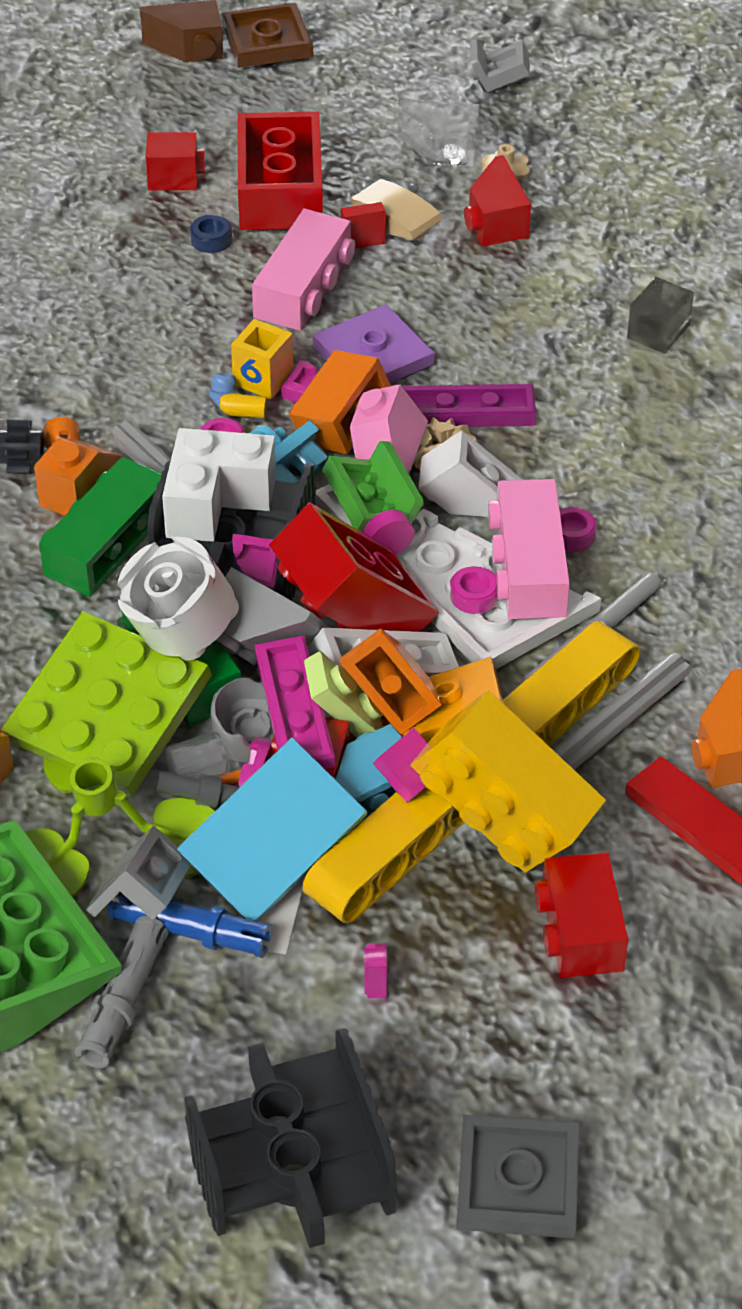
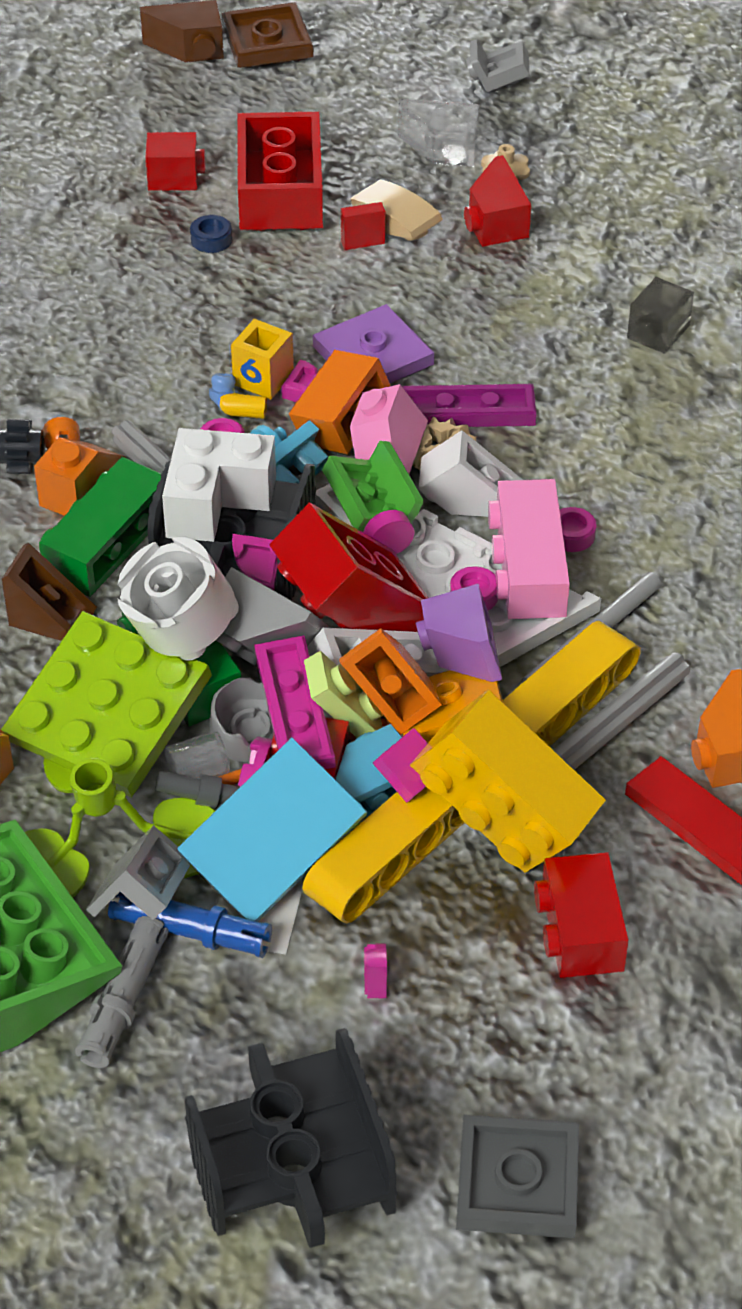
(41, 597): none -> reddish brown slope
(302, 269): bright pink brick -> none
(460, 633): none -> medium lavender slope

